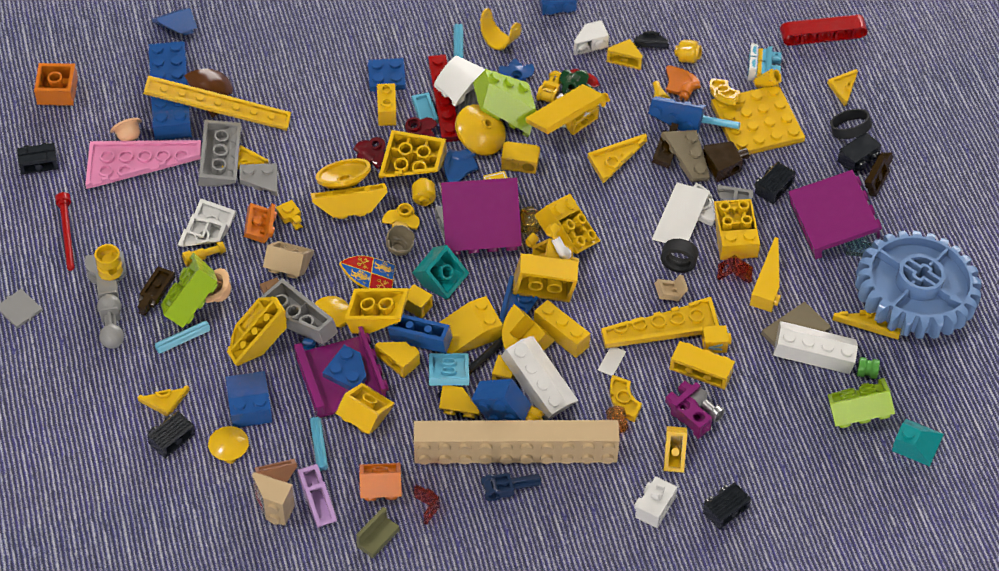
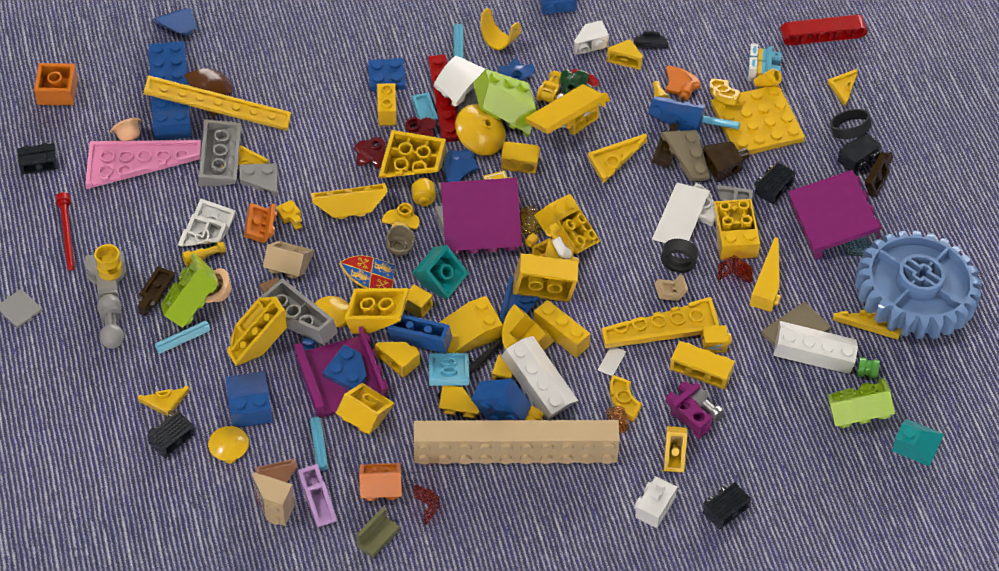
(343, 173): yellow dish -> none
(503, 485): dark blue connector -> none
(688, 51): yellow head -> none

